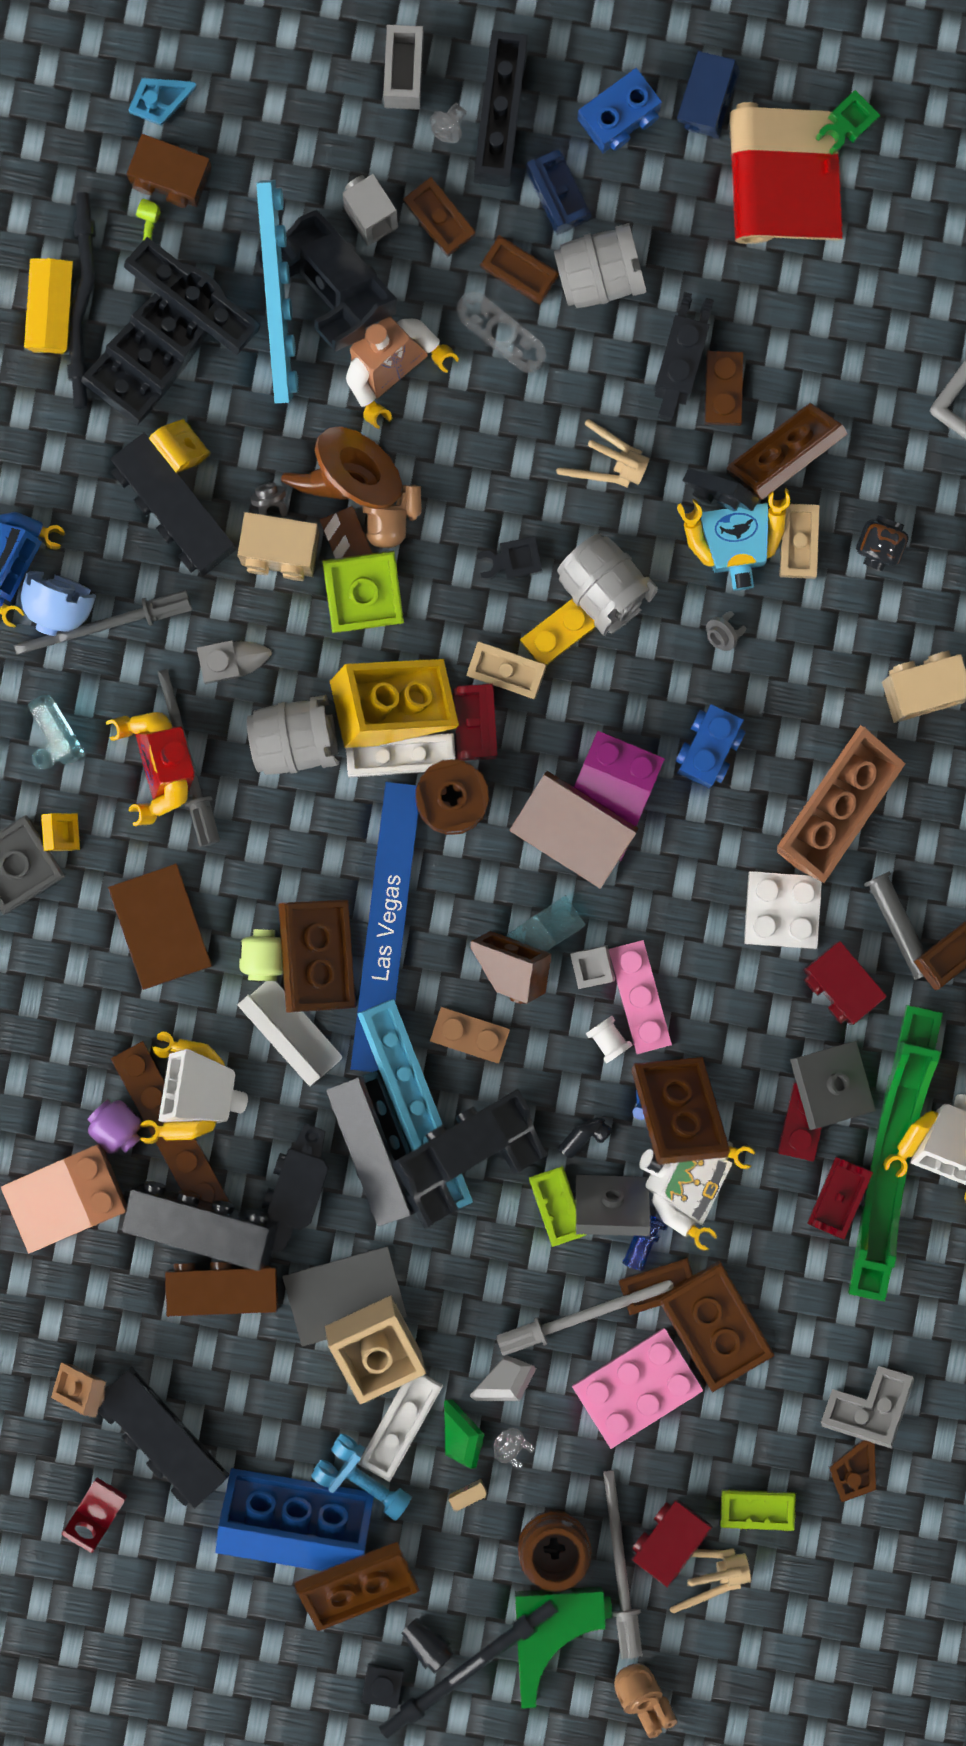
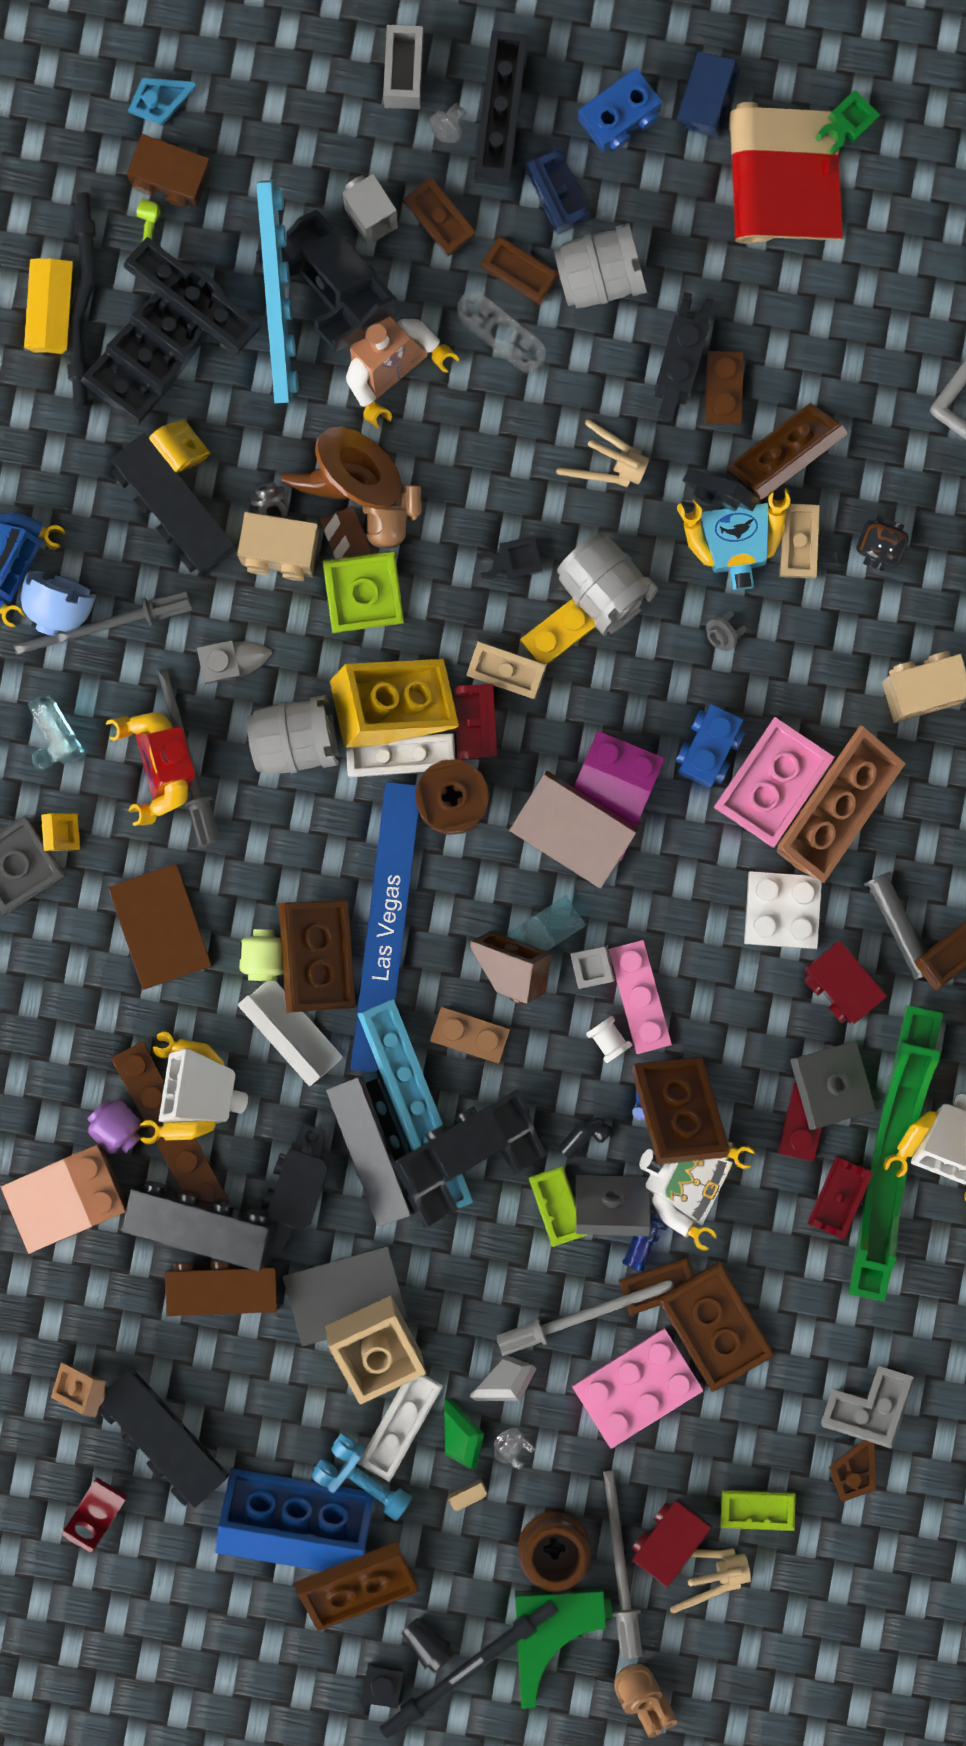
(774, 782): none -> bright pink plate

